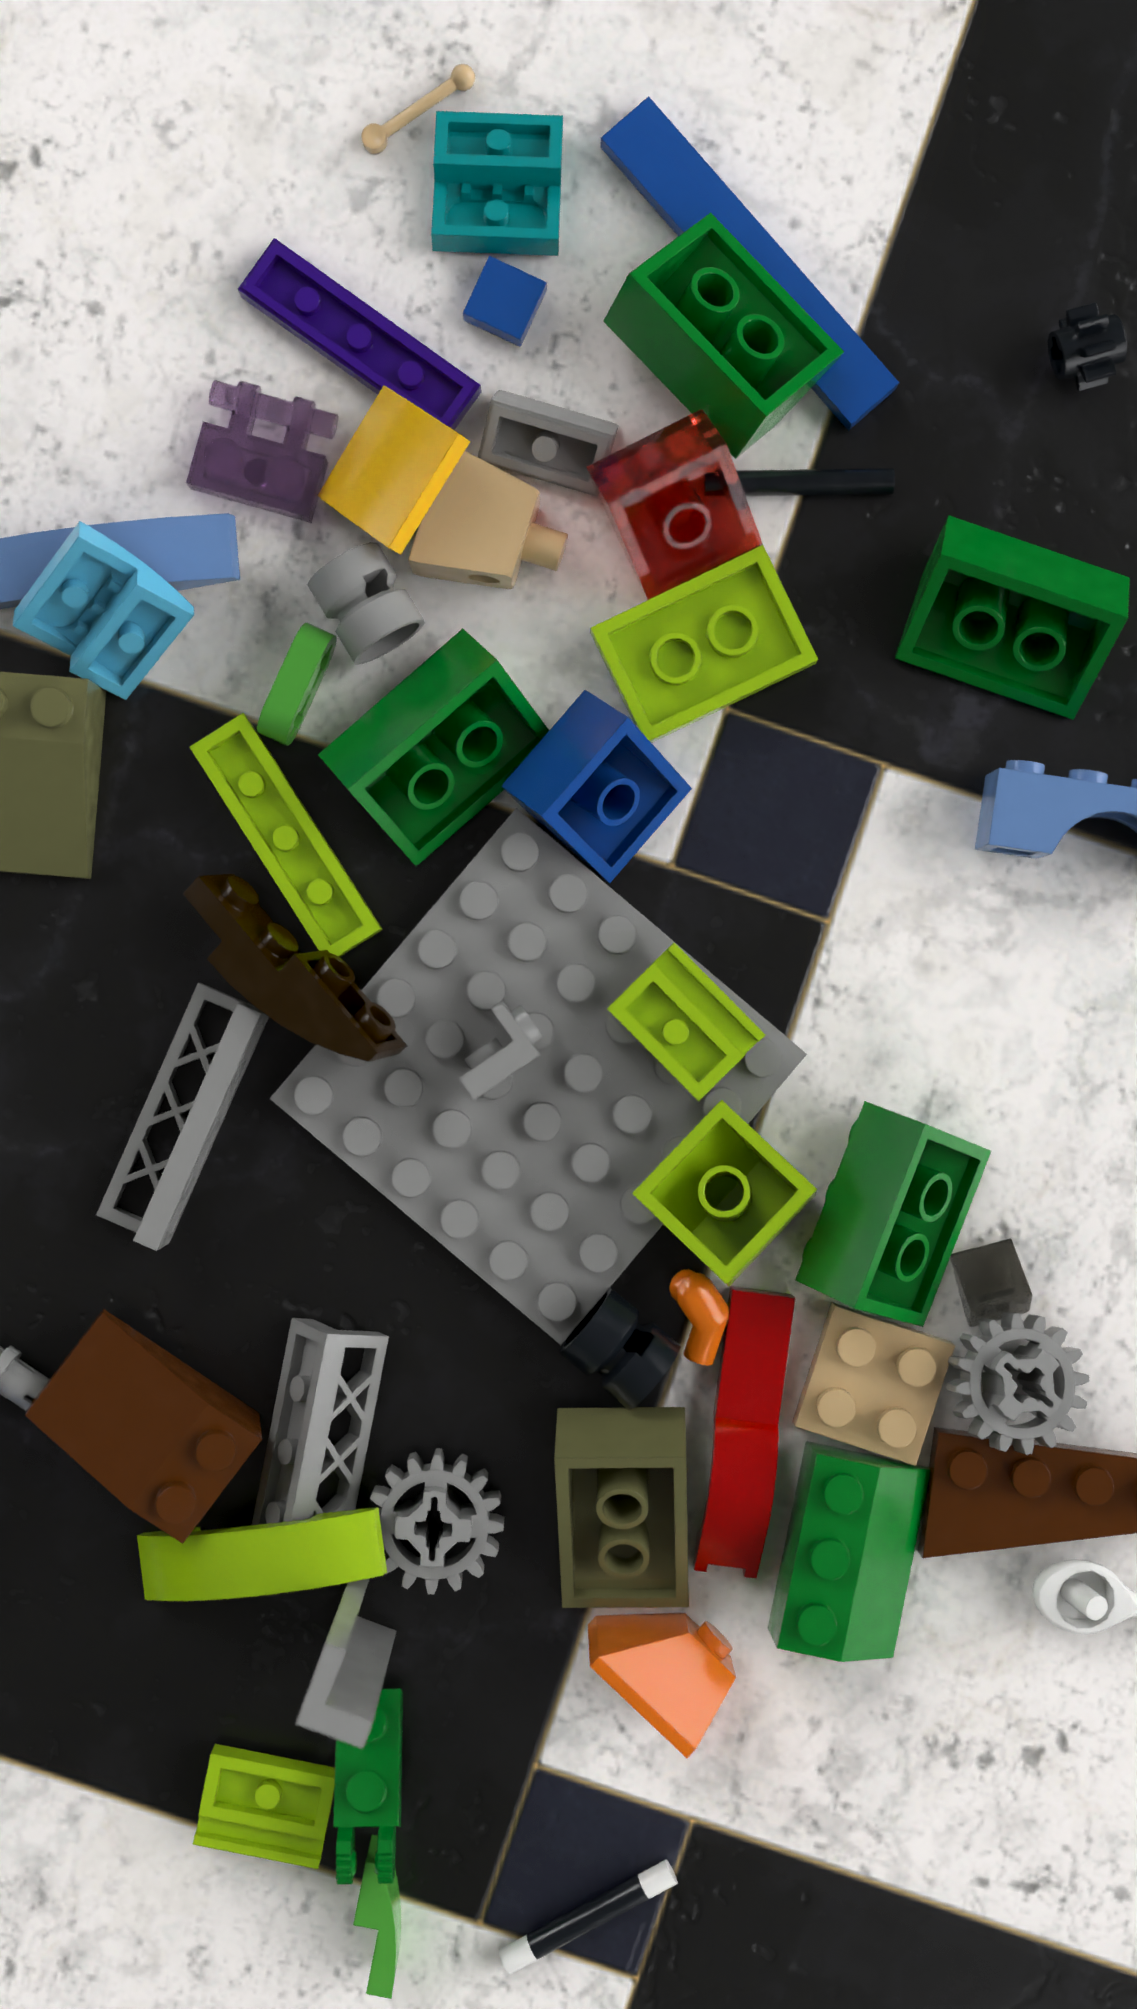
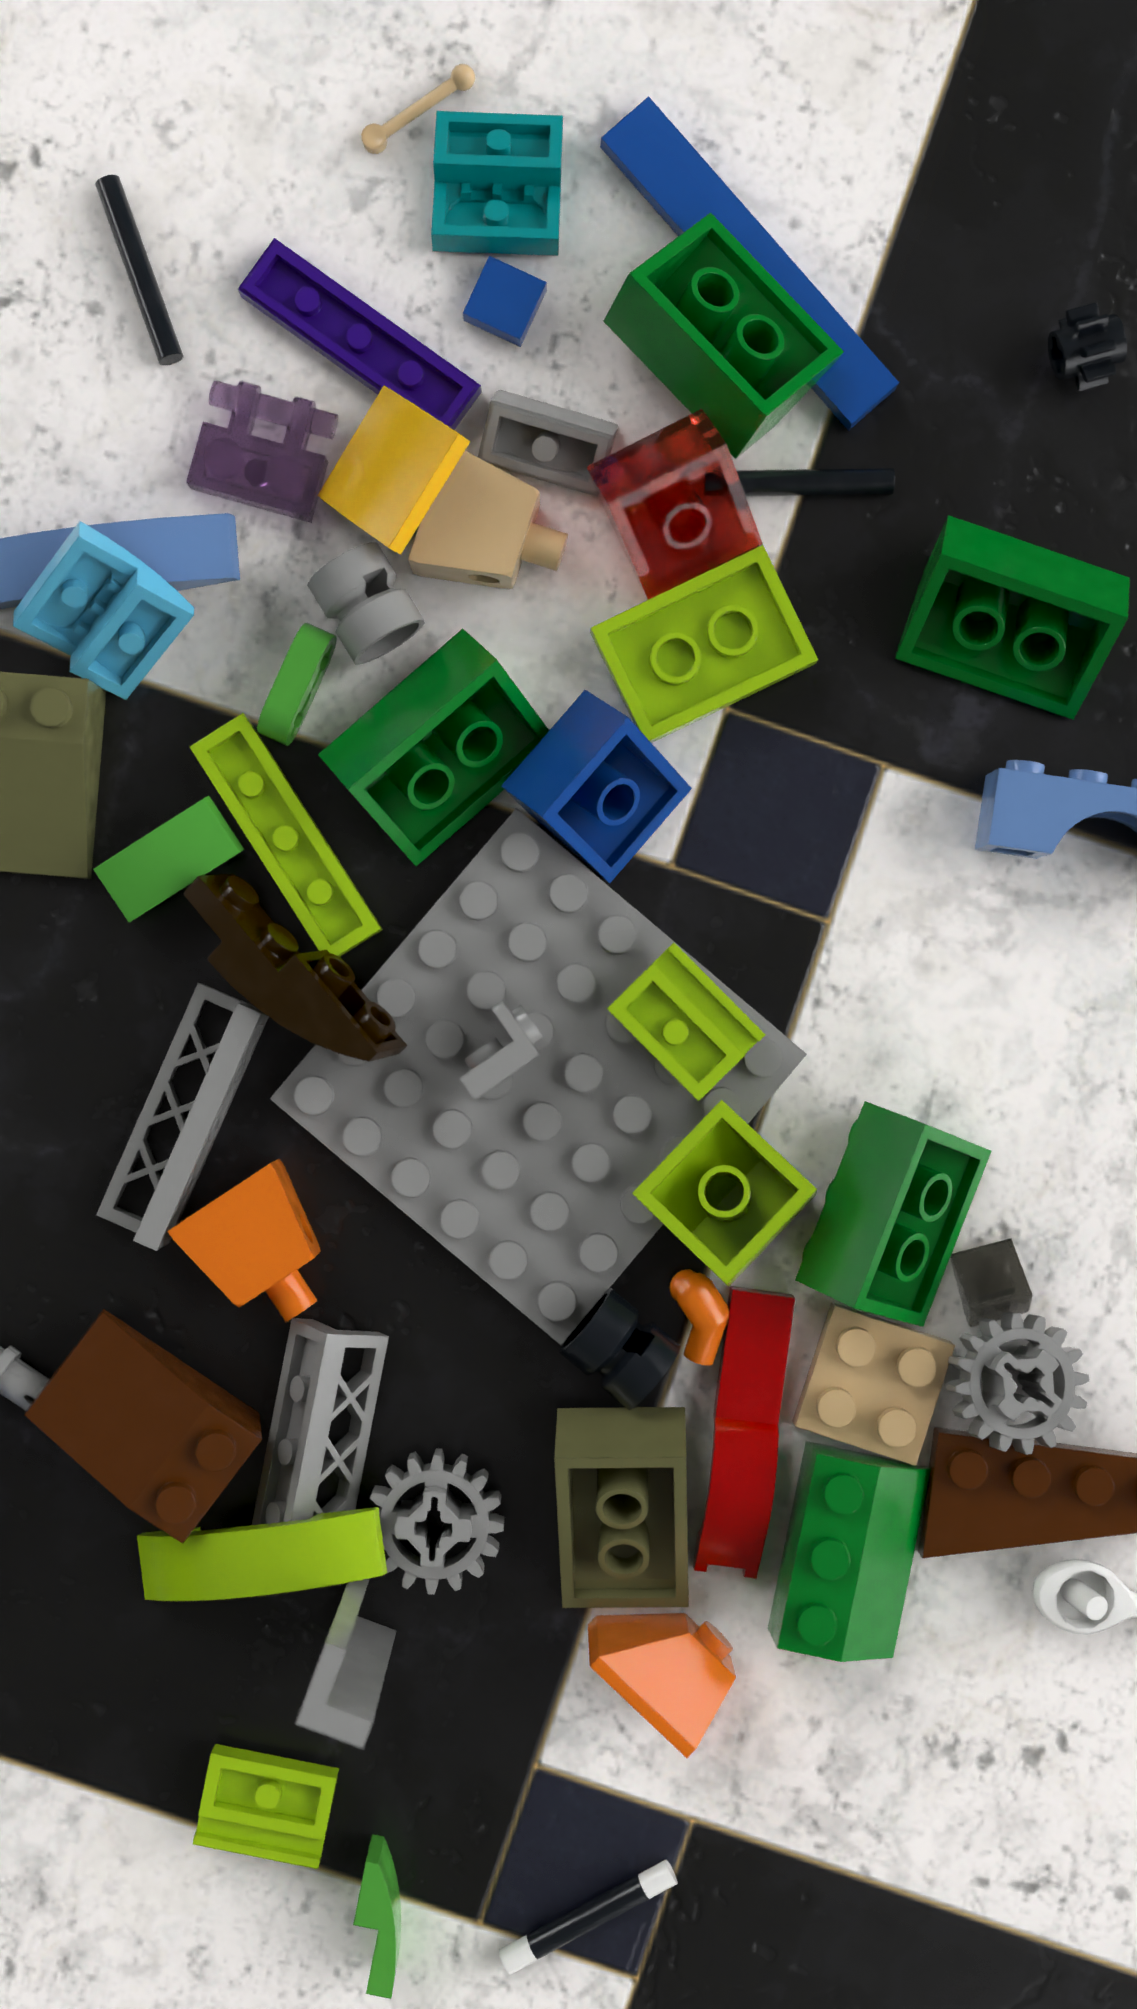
(139, 270): none -> black bar
(168, 859): none -> bright green slope
(254, 1241): none -> orange torso
(370, 1790): green hinge -> none

